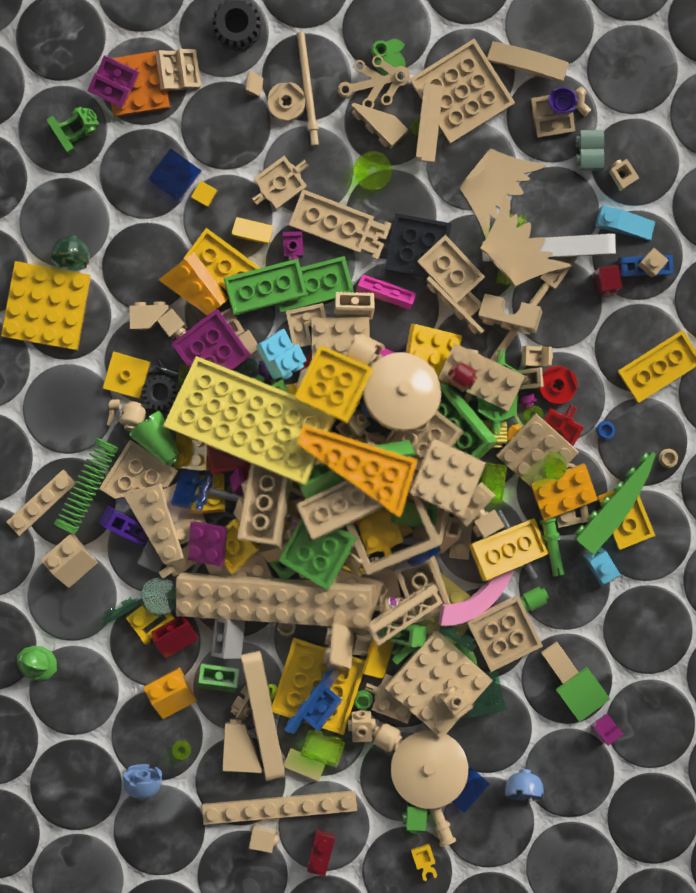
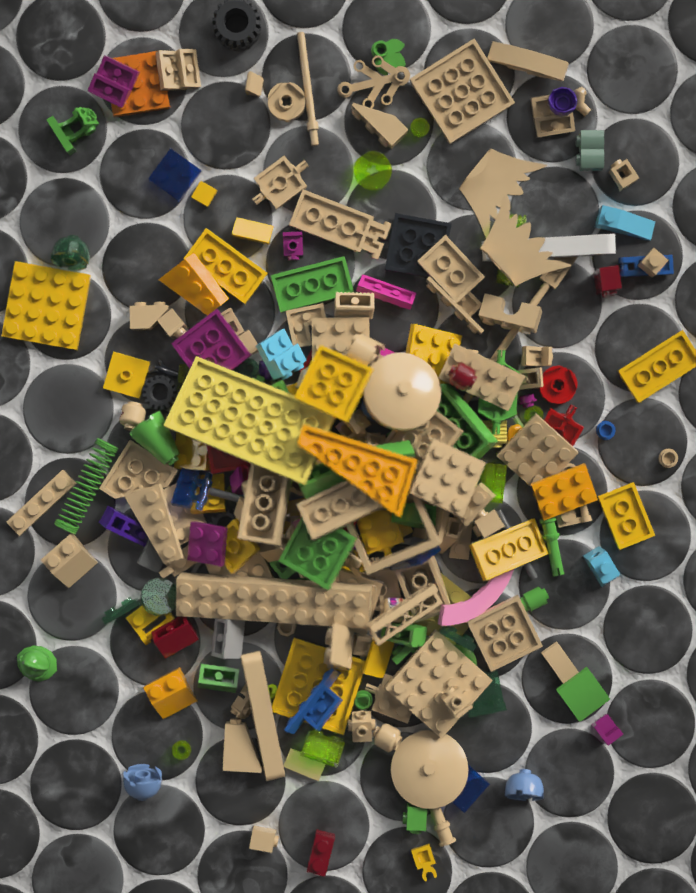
(114, 404): tan hand -> none
(265, 287): bright green tile -> none
(279, 807): tan plate -> none
(429, 122): tan fence -> none
(554, 465): clear neon green piece -> none
(615, 508): bright green slope -> none

